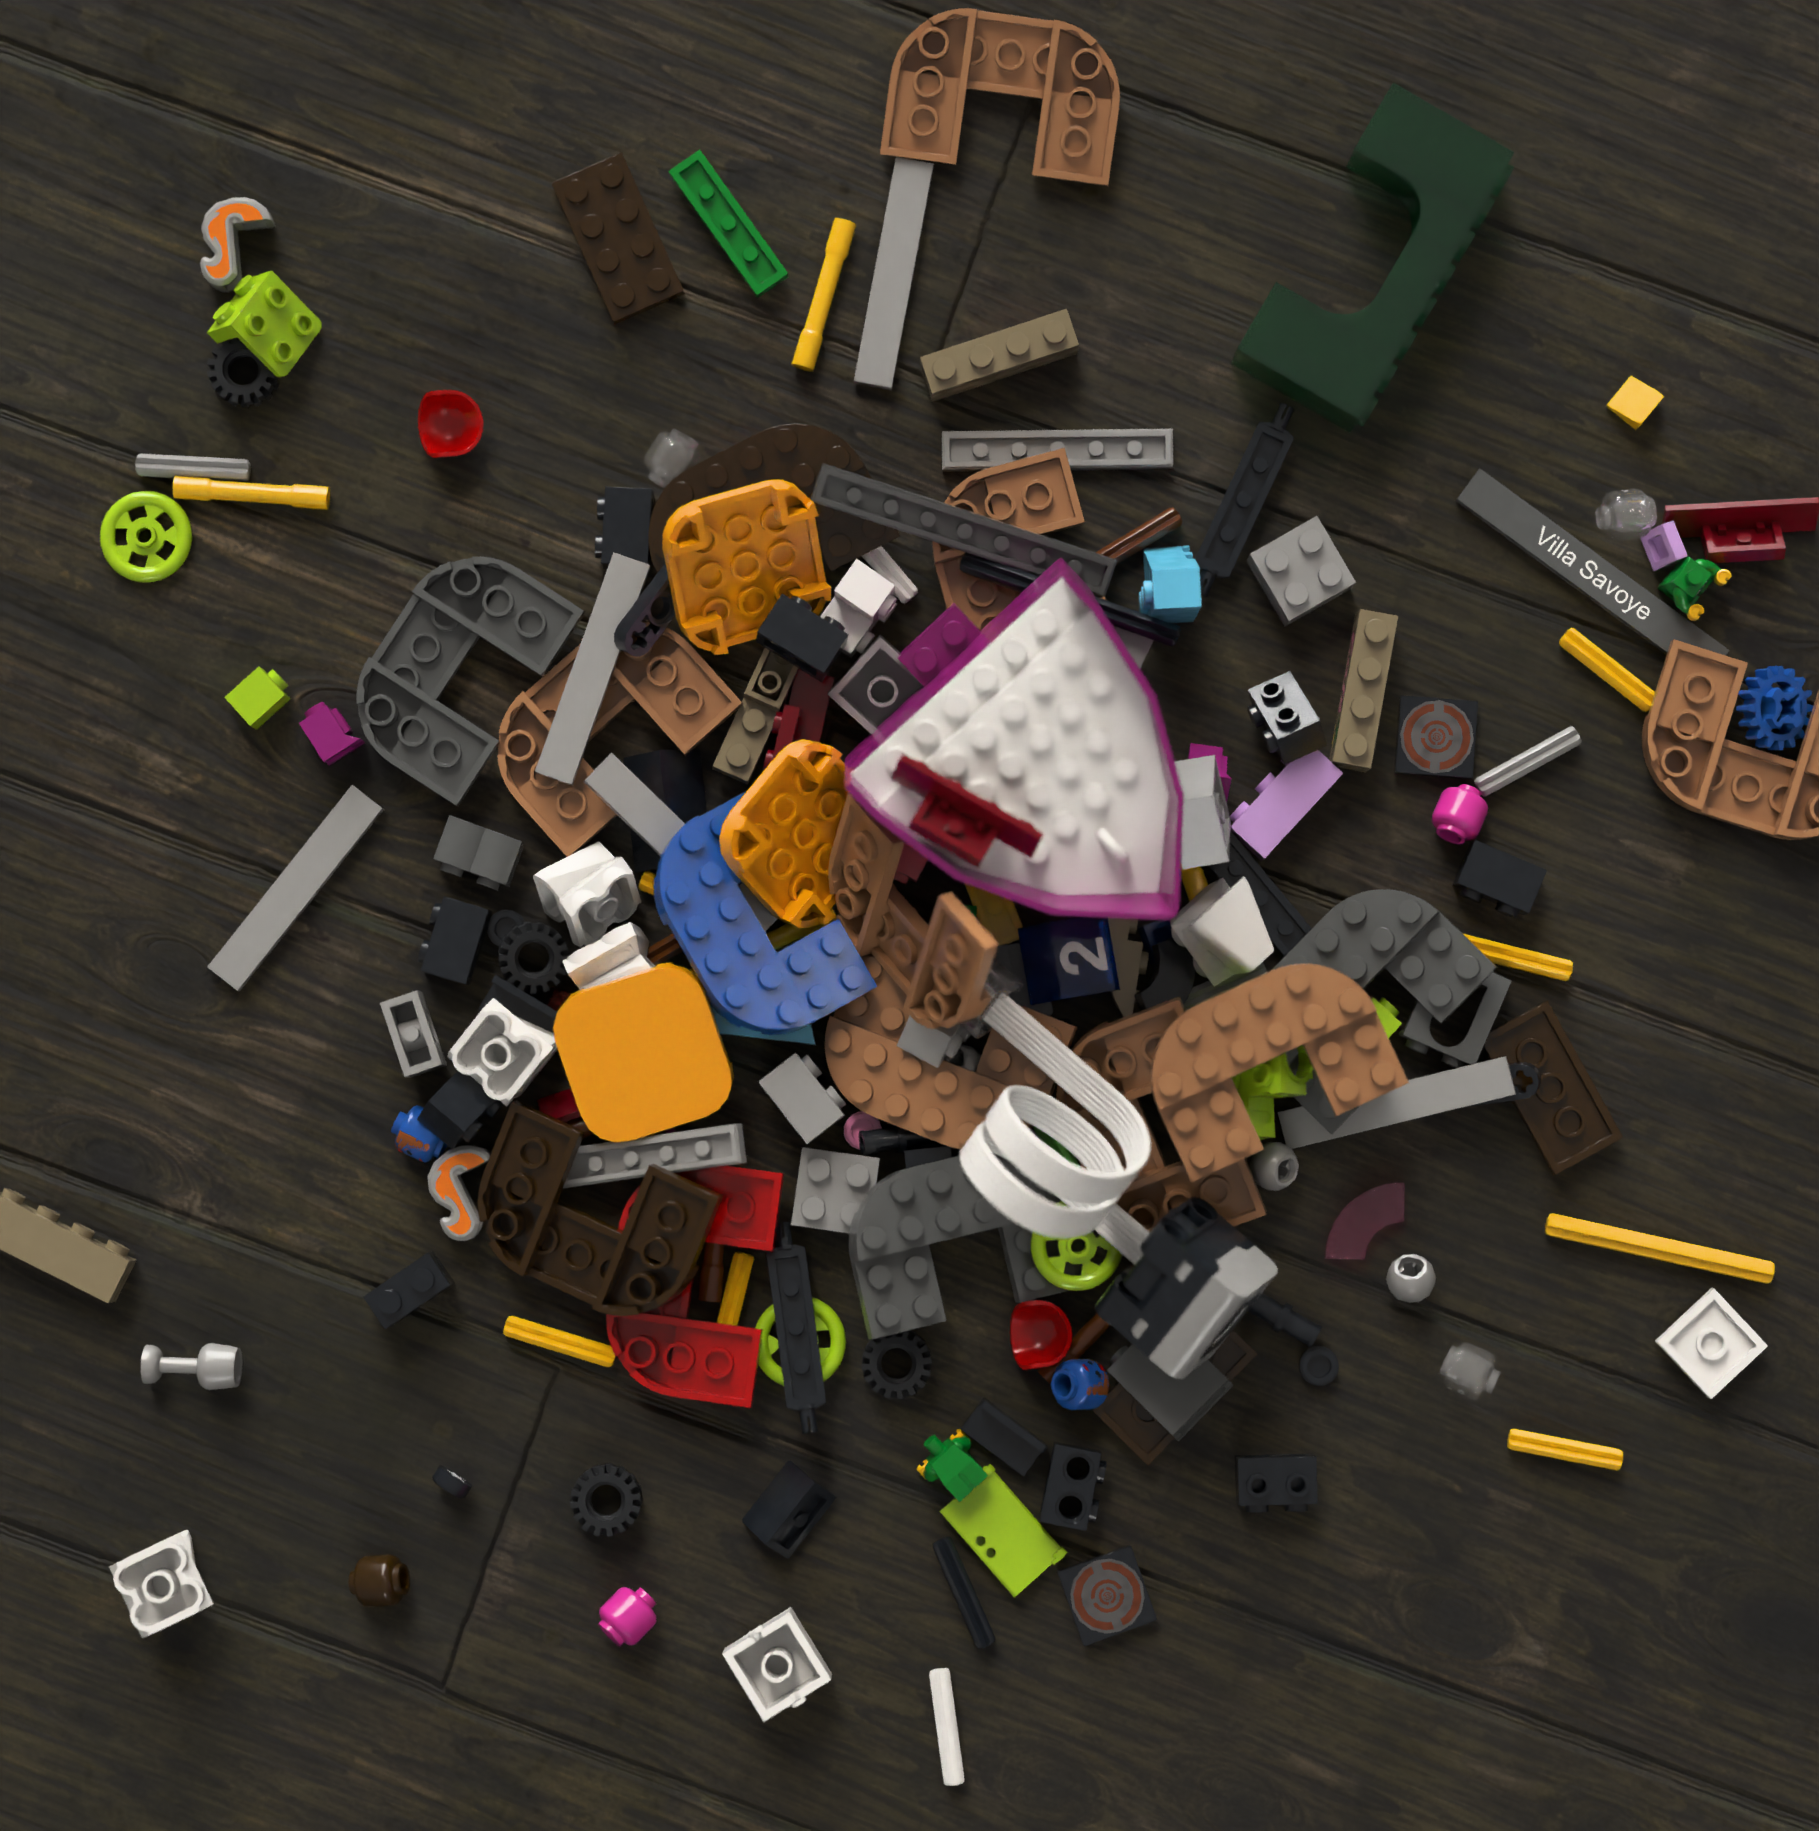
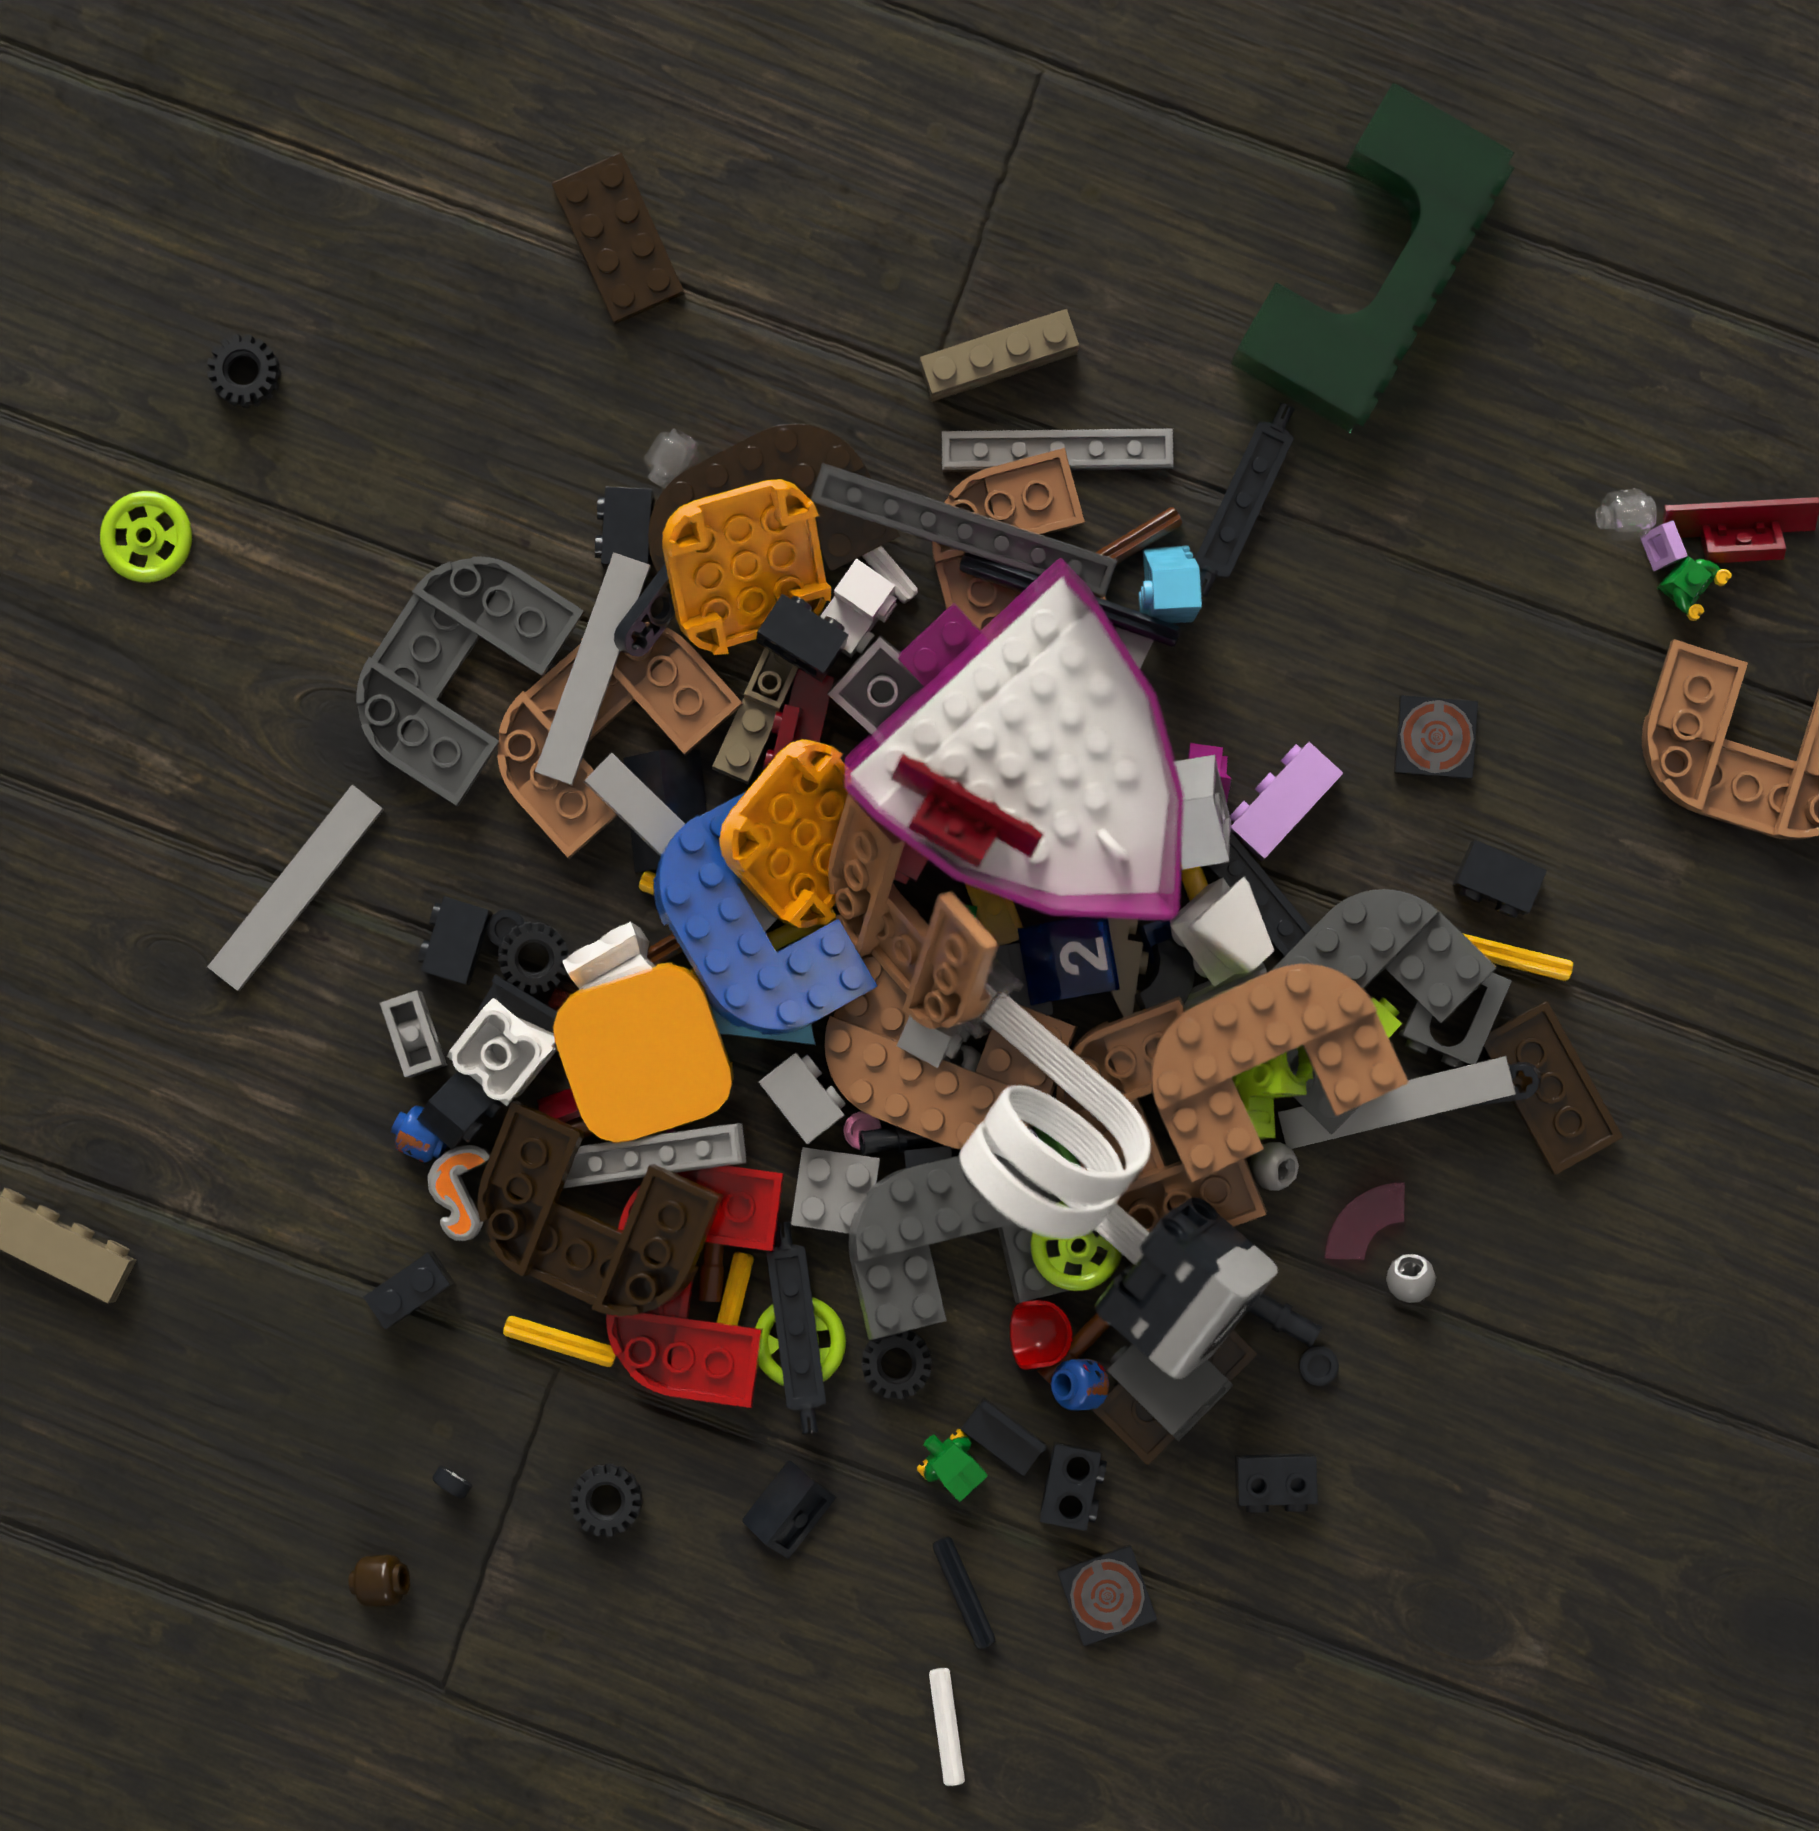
(161, 1584): white piece -> none
(207, 489): yellow piece -> none
(208, 467): light grey axle -> none
(216, 1365): light grey piece -> none
(221, 234): light grey animal -> none
(259, 696): lime brick -> none
(267, 321): lime bracket -> none
(329, 733): magenta window -> none
(449, 423): red helmet -> none
(479, 852): dark grey brick -> none
(588, 892): white piece -> none
(627, 1616): dark pink head -> none
(728, 223): green plate -> none
(777, 1664): white brick -> none
(835, 254): yellow piece -> none
(893, 273): light grey tile -> none
(999, 1521): lime door -> none
(1010, 58): medium nougat plate -> none
(1286, 718): black brick -> none
(1300, 571): light grey brick -> none
(1363, 690): dark tan brick -> none
(1459, 814): dark pink head -> none
(1470, 1370): clear head -> none
(1528, 761): light grey axle -> none
(1565, 1449): yellow axle -> none
(1580, 566): dark grey tile -> none
(1607, 669): yellow axle -> none
(1634, 402): yellow slope -> none
(1659, 1248): yellow axle -> none
(1711, 1343): white plate -> none
(1774, 708): blue gear -> none

